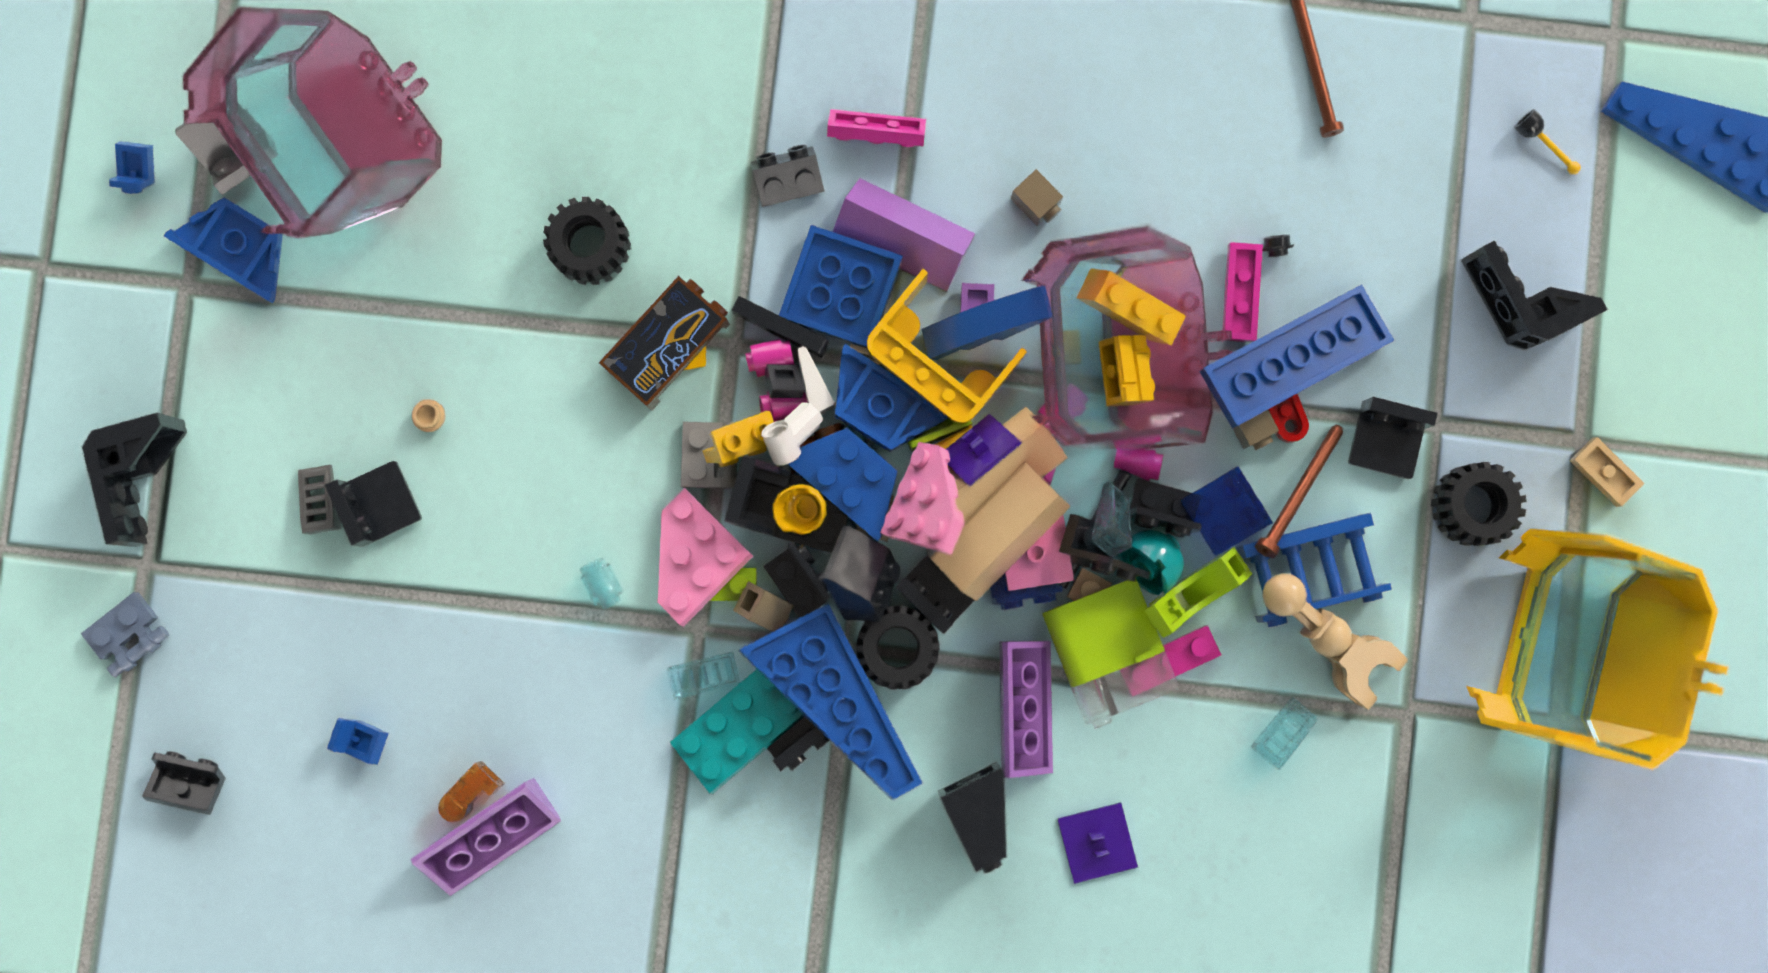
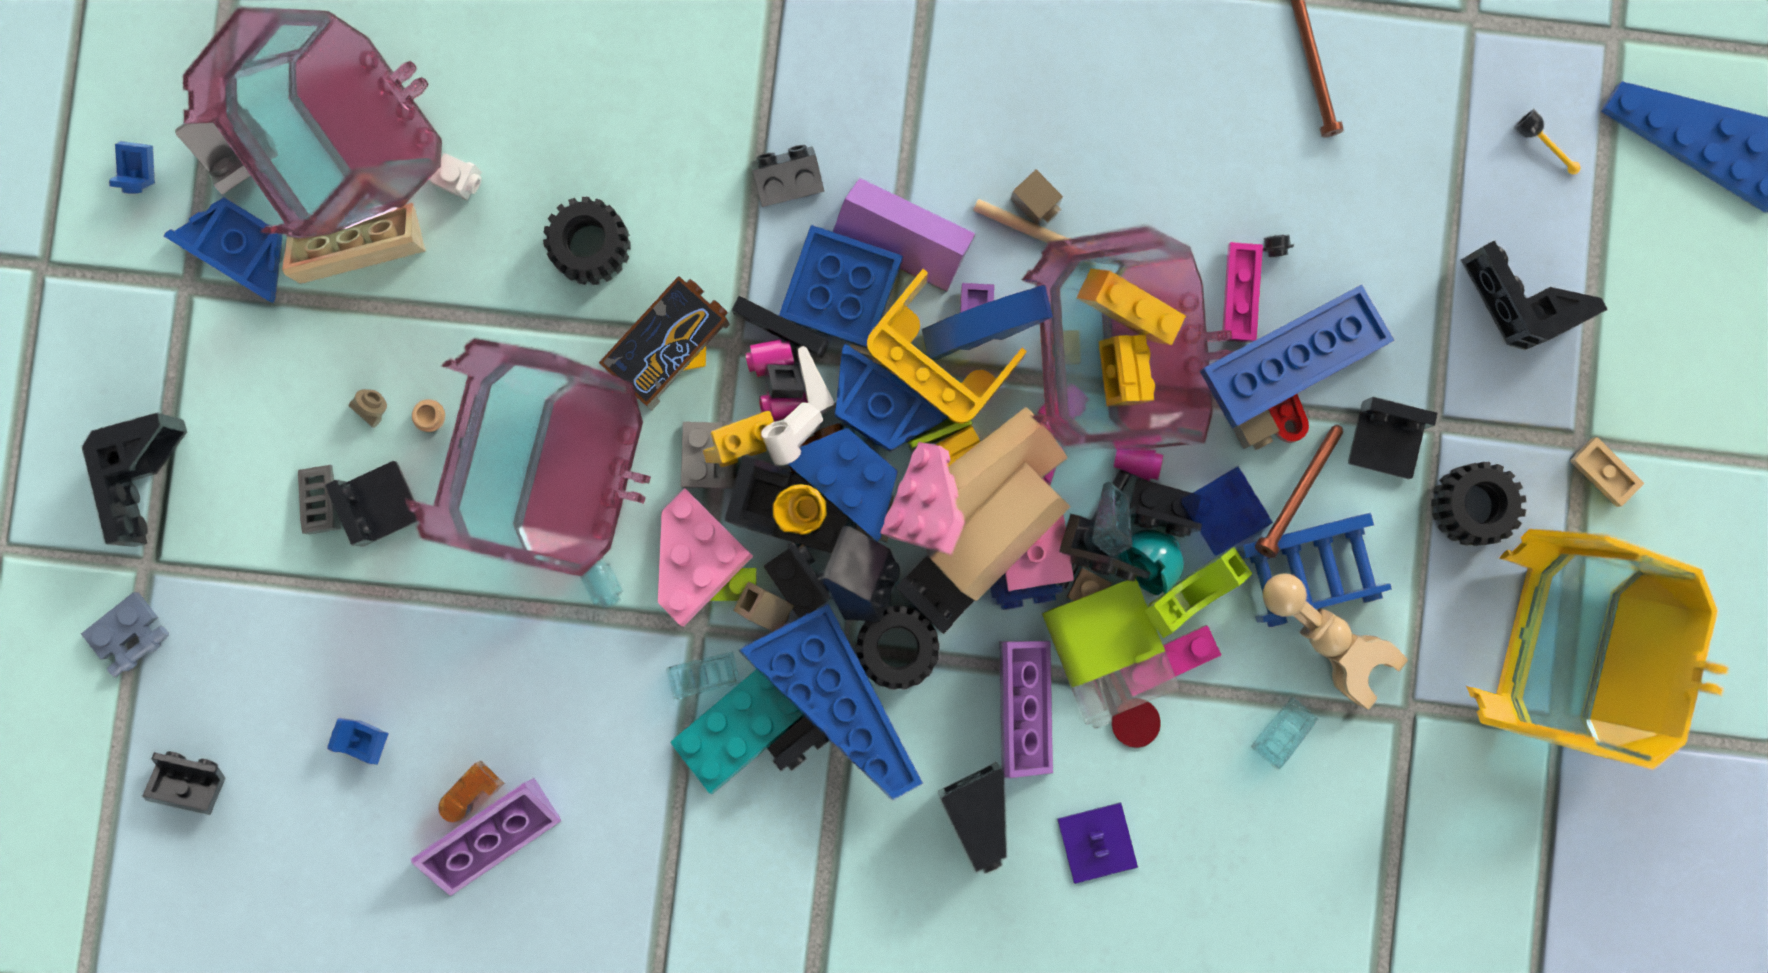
(356, 247): none -> tan slope
(369, 406): none -> dark tan plate
(457, 177): none -> white bracket
(535, 459): none -> clear pink windscreen
(876, 128): dark pink plate -> none
(981, 449): dark purple piece -> none
(1016, 222): none -> tan bar
(1137, 725): none -> dark red piece

